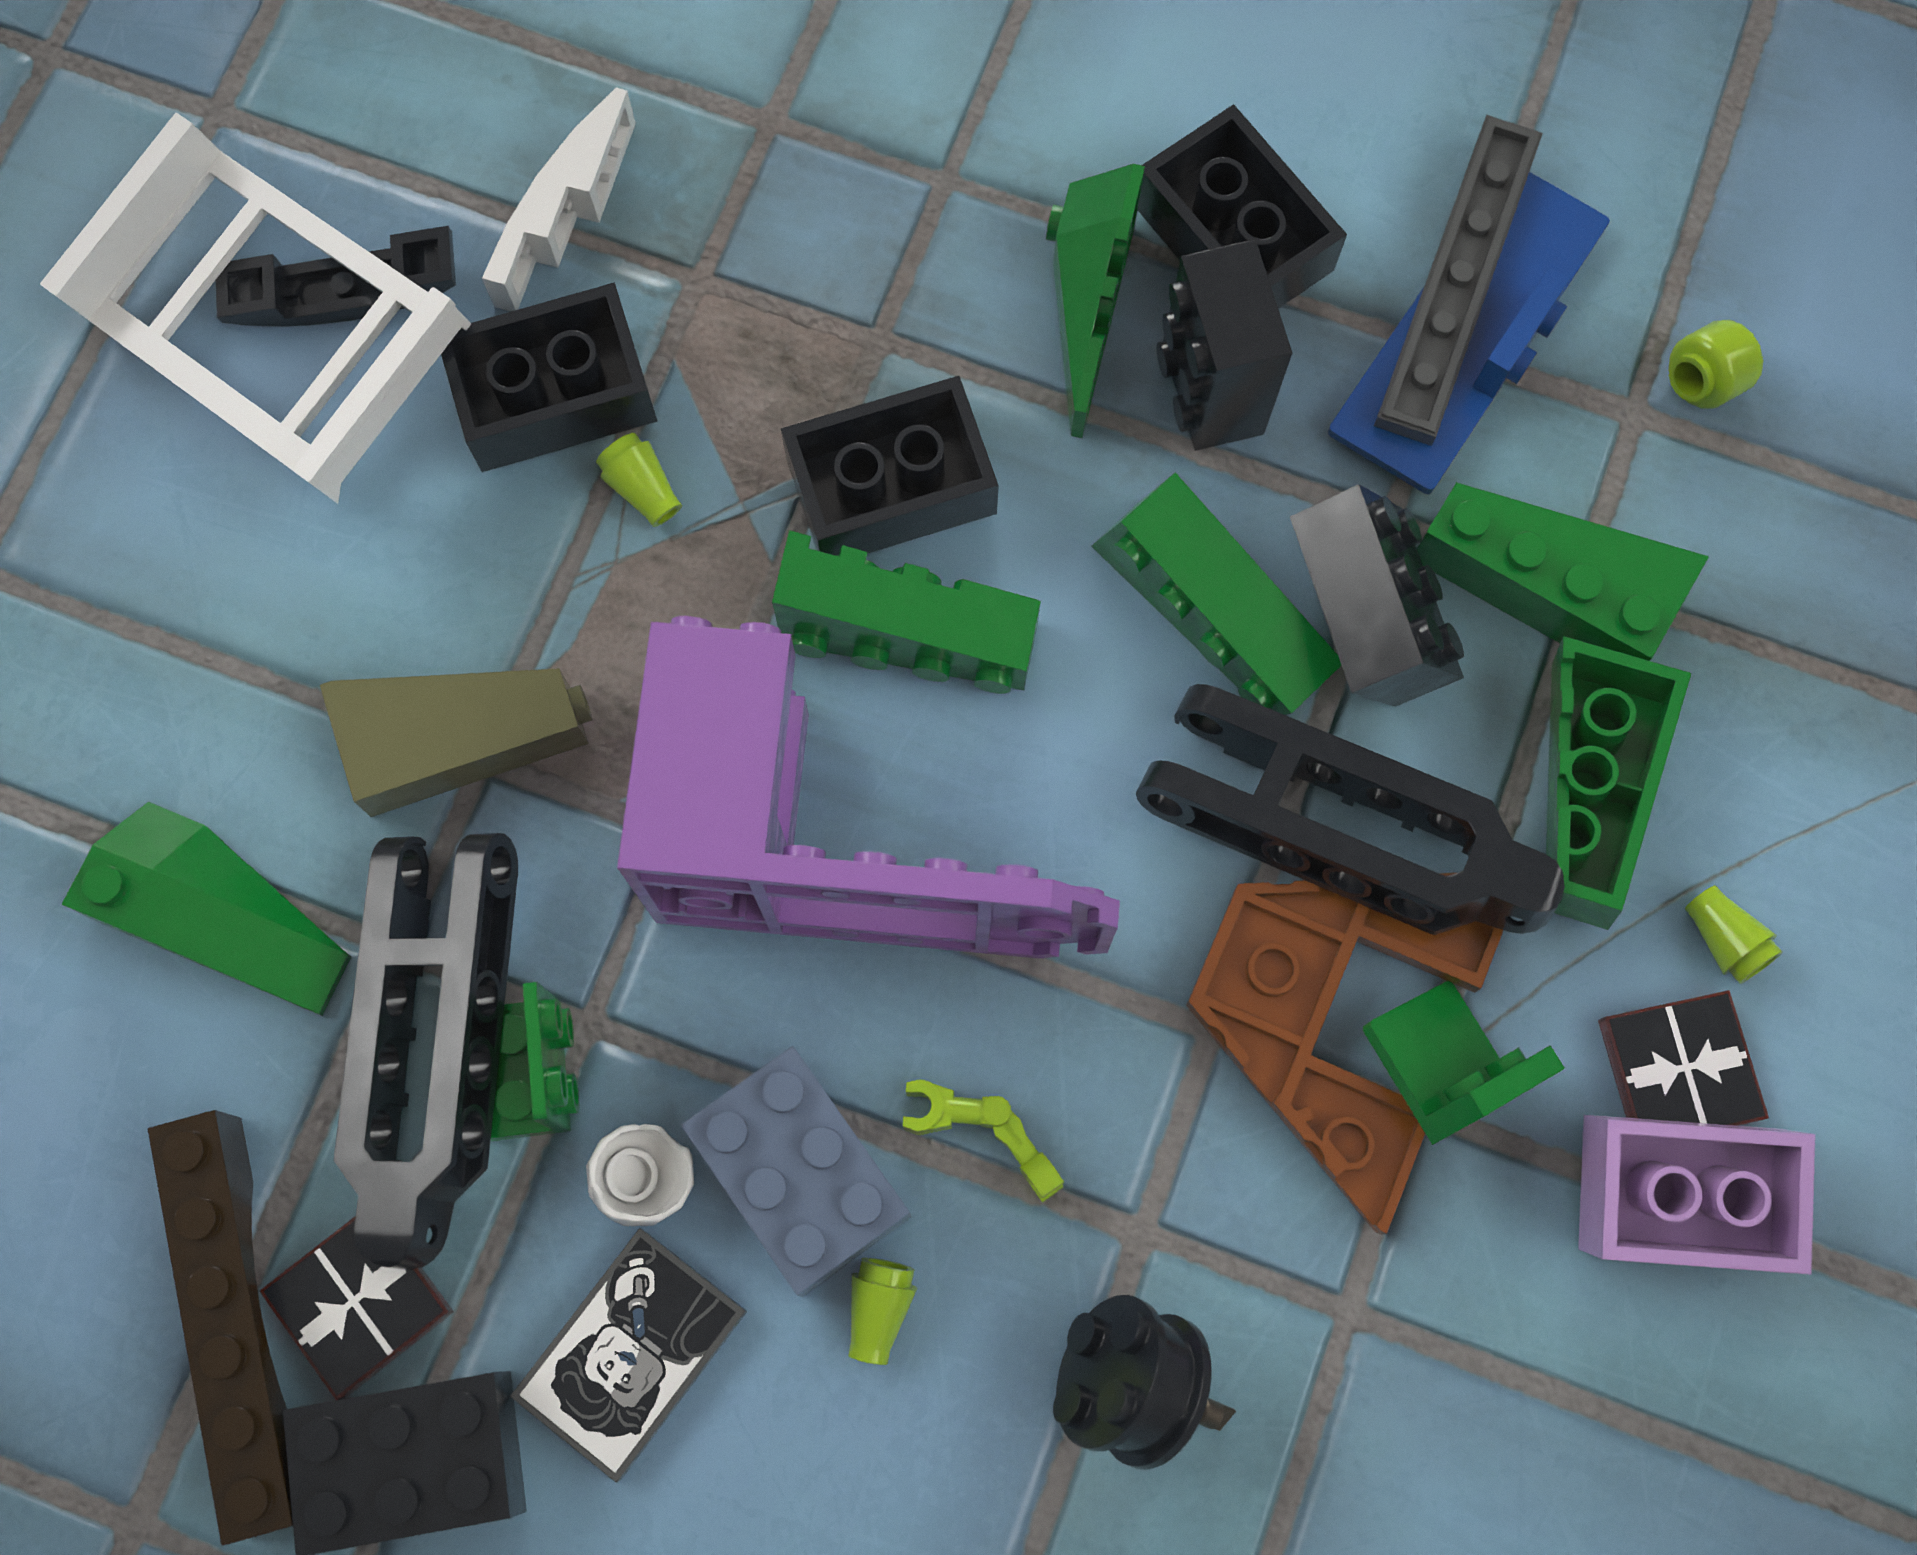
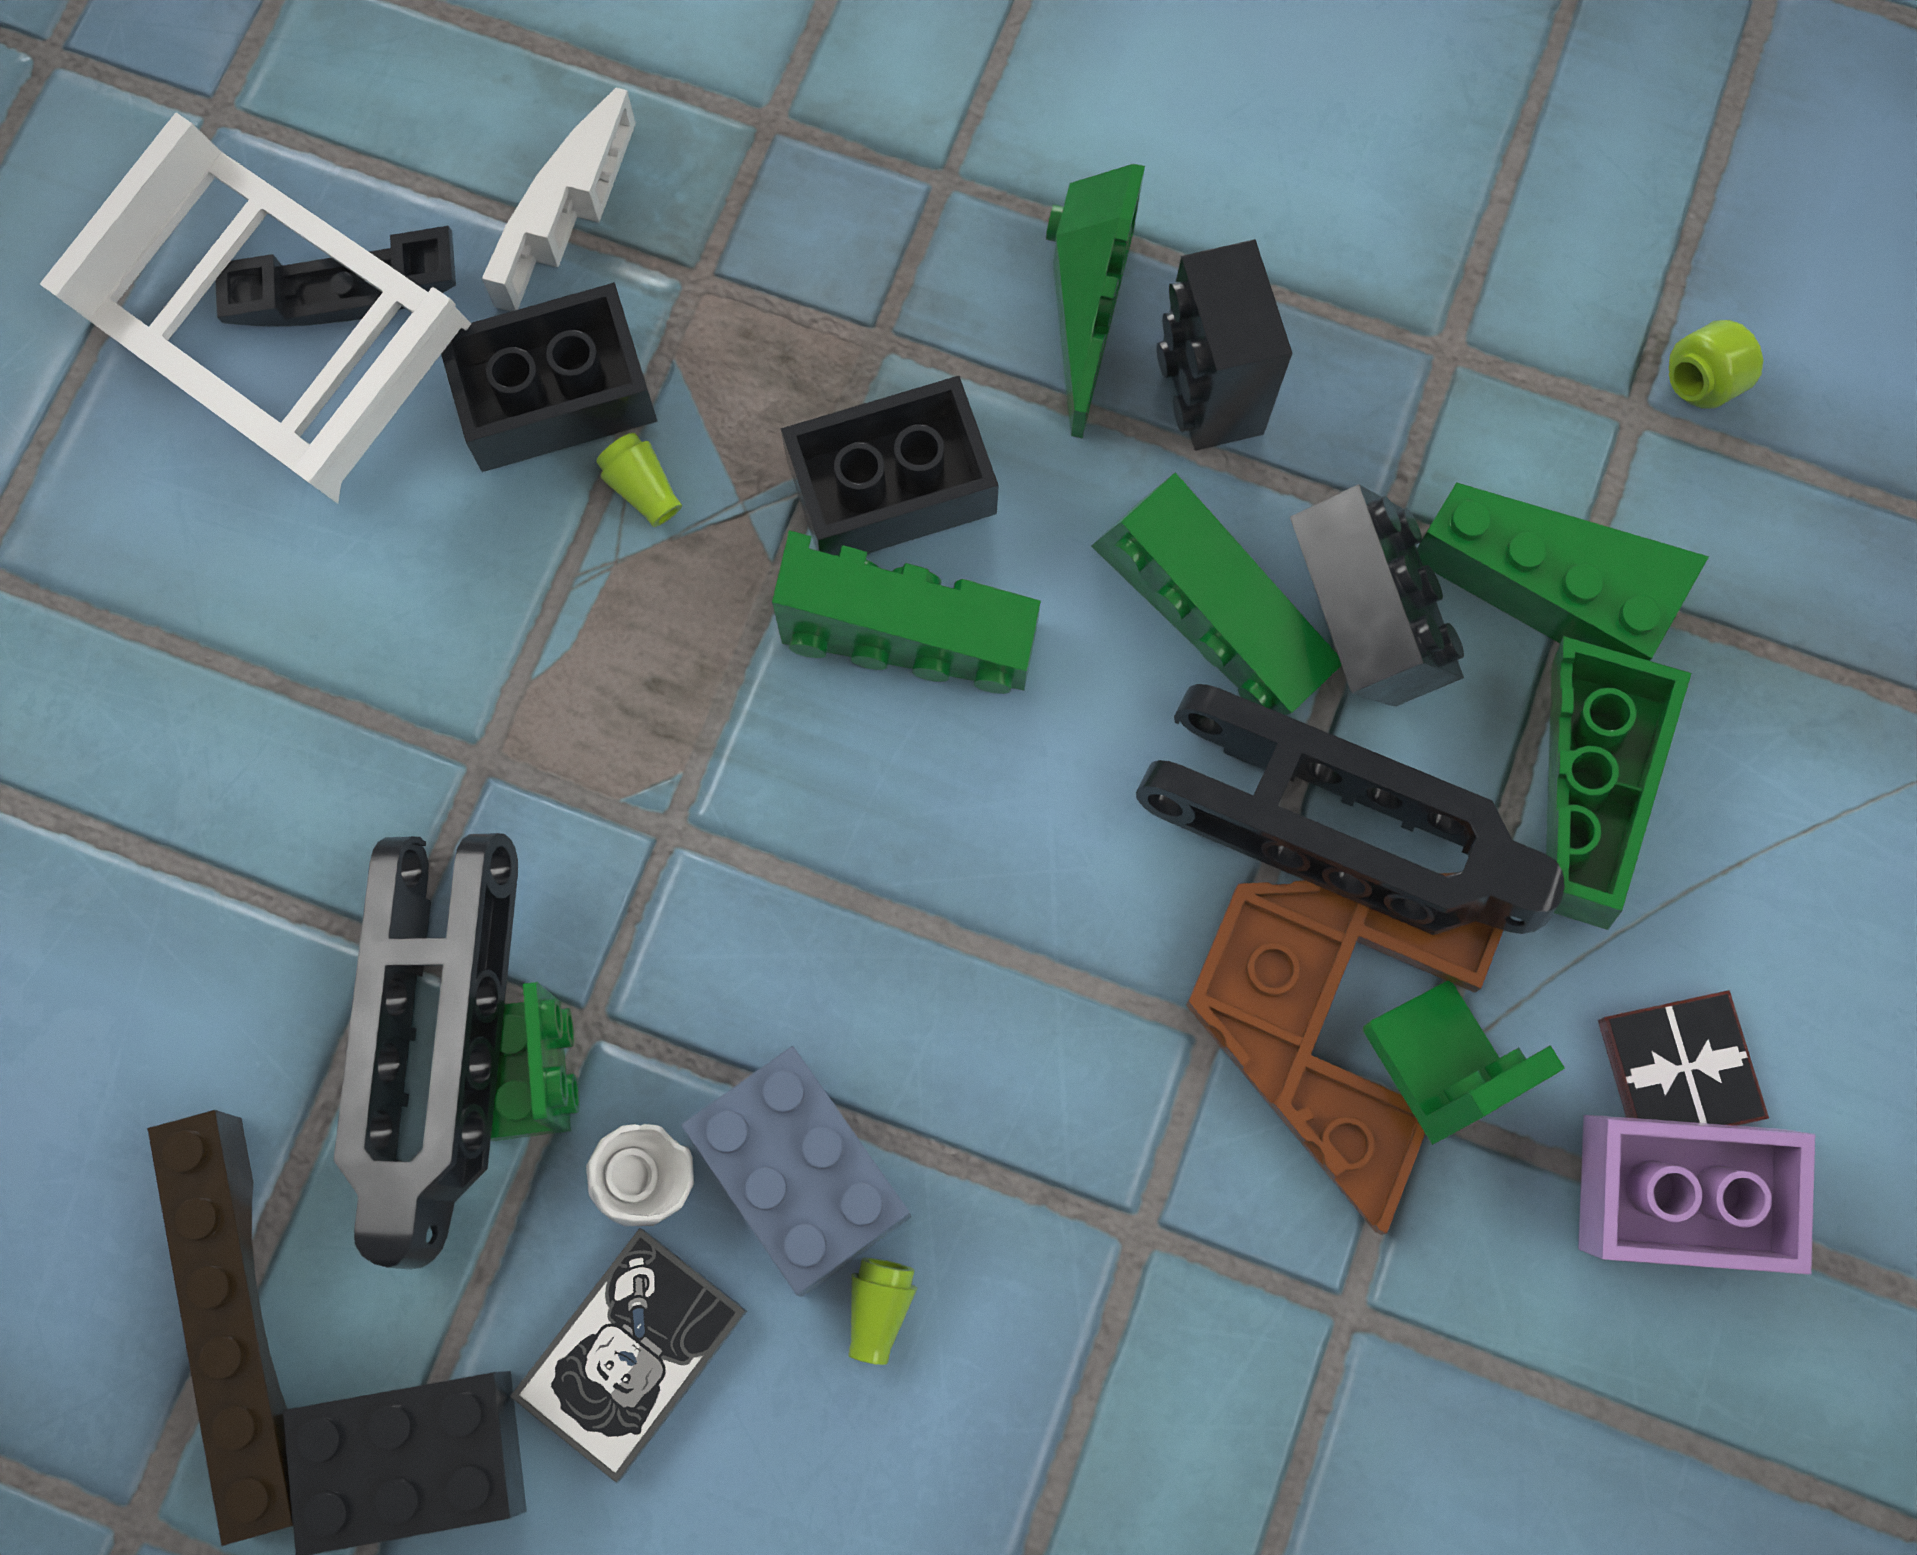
(200, 900): green wedge -> none
(352, 1313): black tile -> none
(449, 730): olive slope -> none
(719, 811): medium lavender bracket -> none
(991, 1113): lime piece -> none
(1135, 1383): black wheel -> none
(1234, 188): black brick -> none
(1458, 281): dark grey tile -> none
(1537, 263): blue bracket -> none
(1733, 936): lime cone -> none

